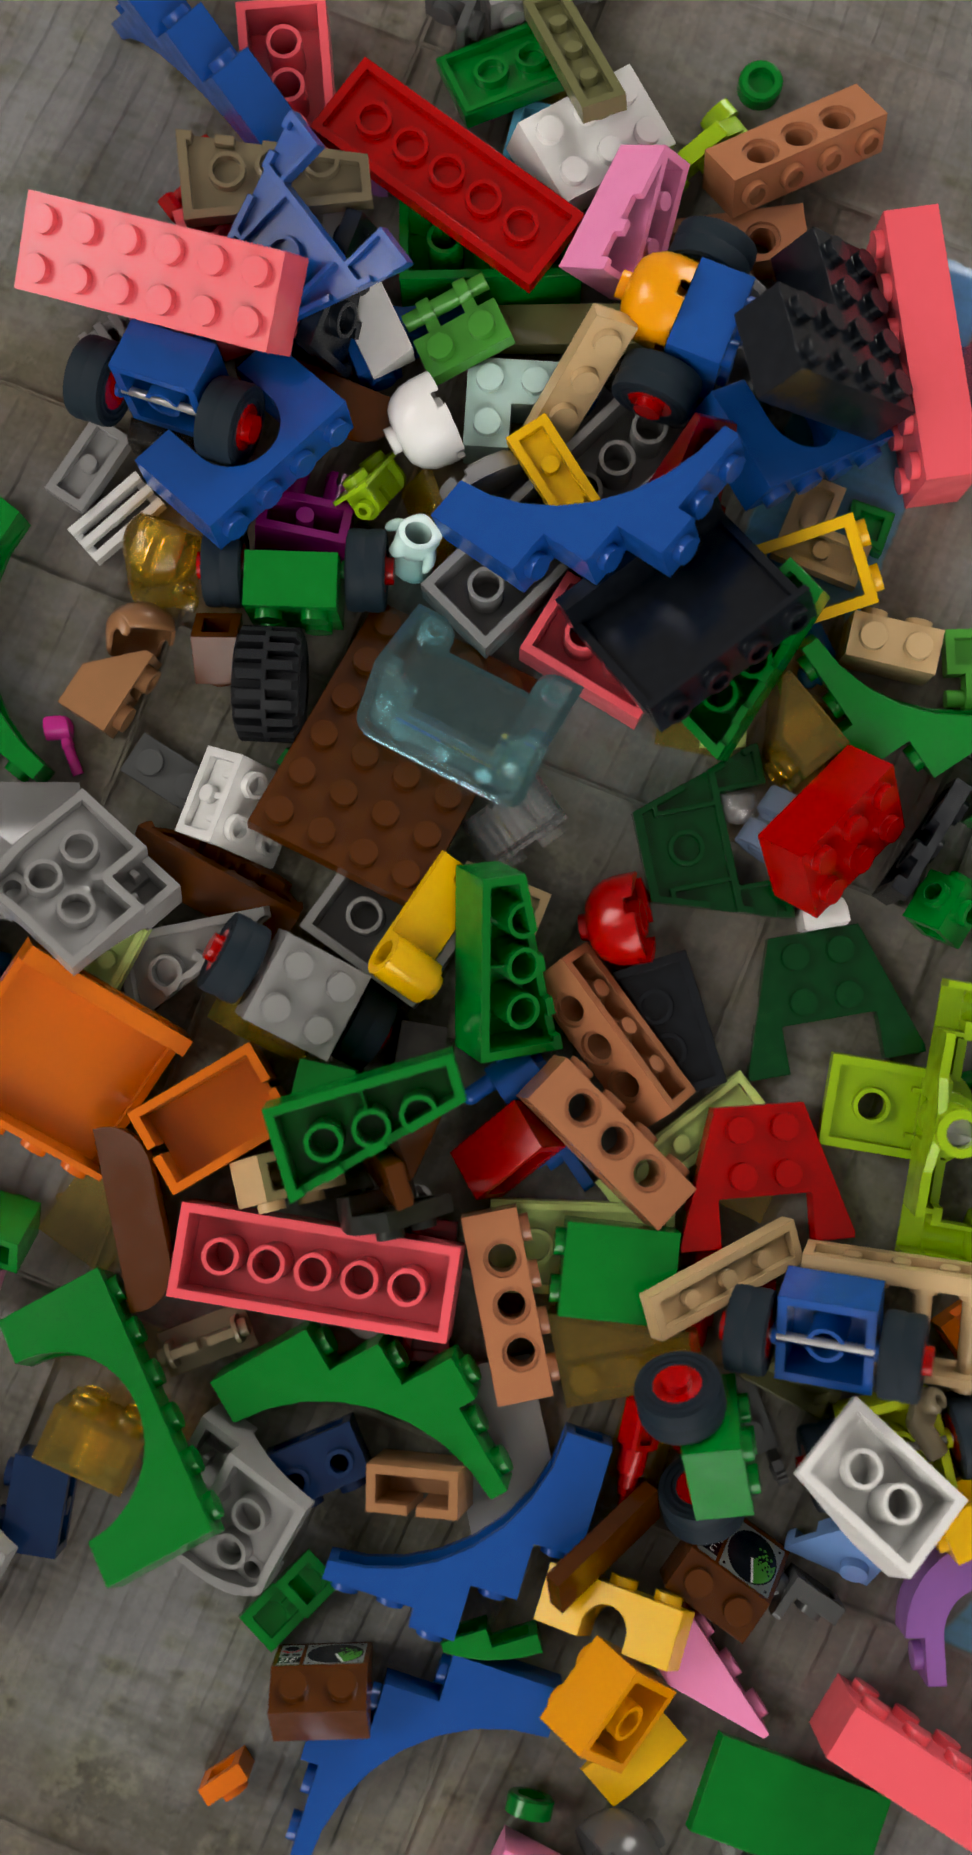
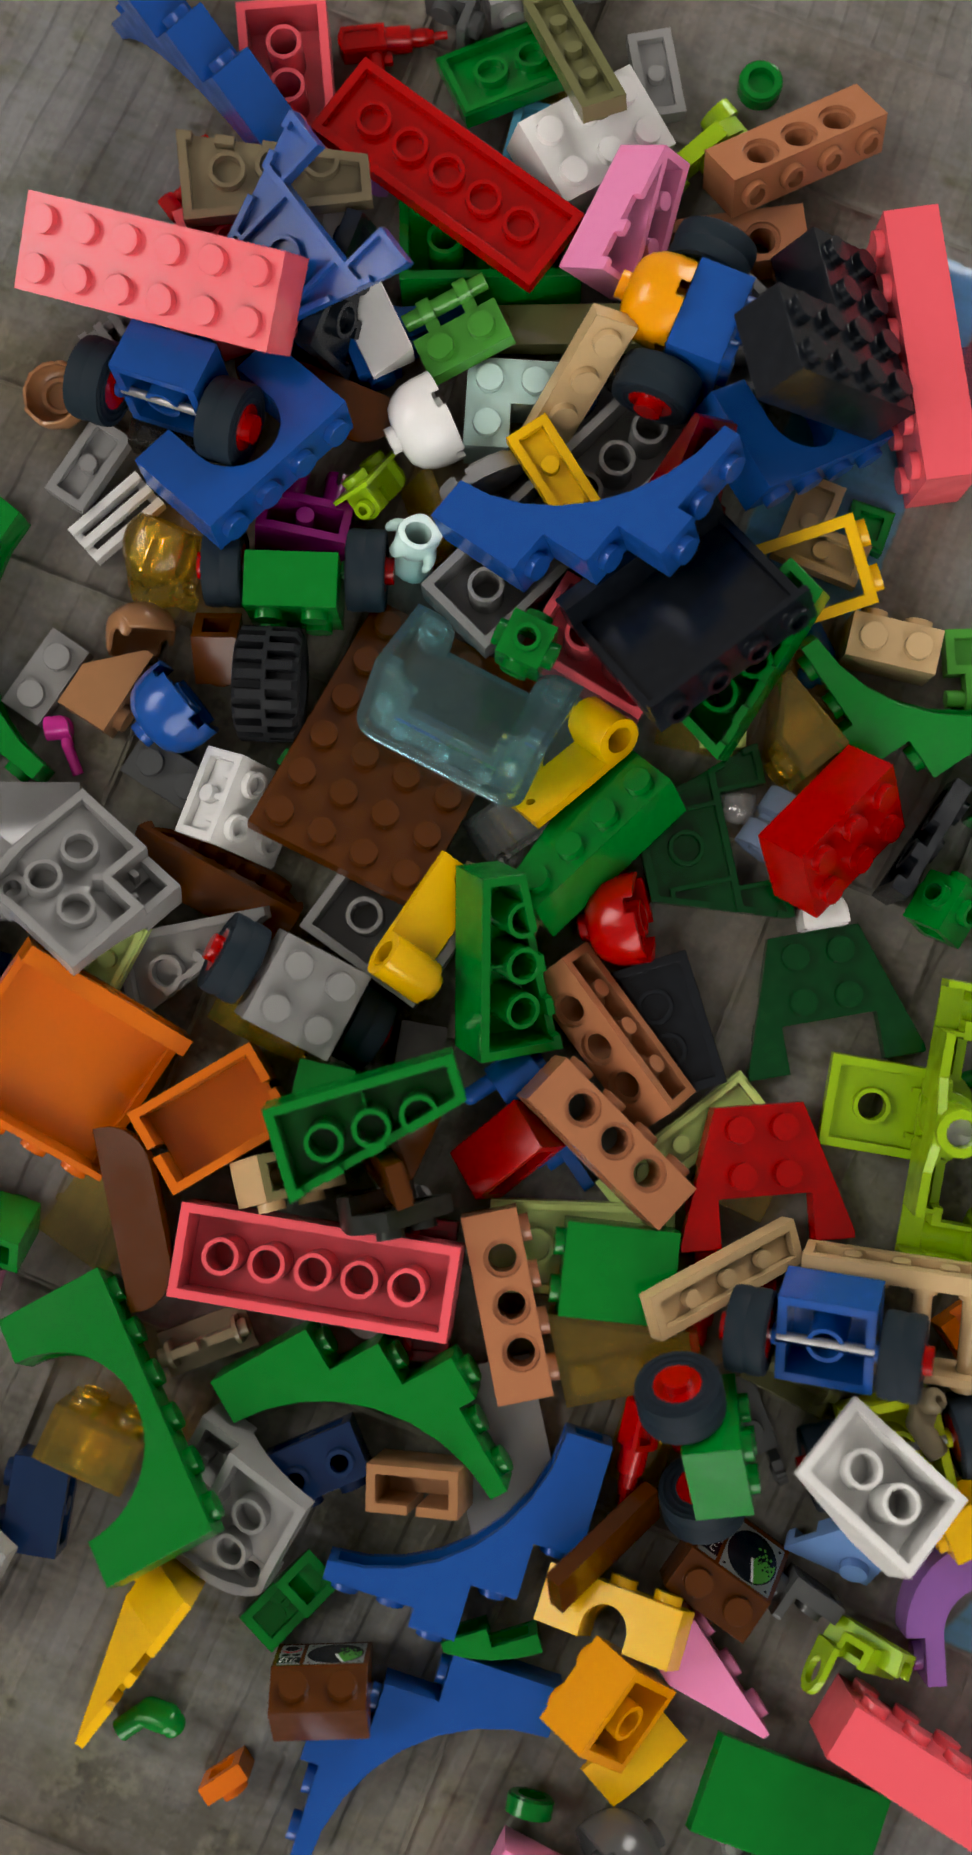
(45, 396): none -> medium nougat hair
(46, 677): none -> light grey plate
(143, 1626): none -> yellow wedge
(153, 1715): none -> green arm
(169, 712): none -> blue cylinder
(382, 42): none -> red piece
(522, 660): none -> green brick
(598, 838): none -> green wedge
(600, 742): none -> yellow door
(656, 67): none -> light grey plate
(860, 1647): none -> lime piece

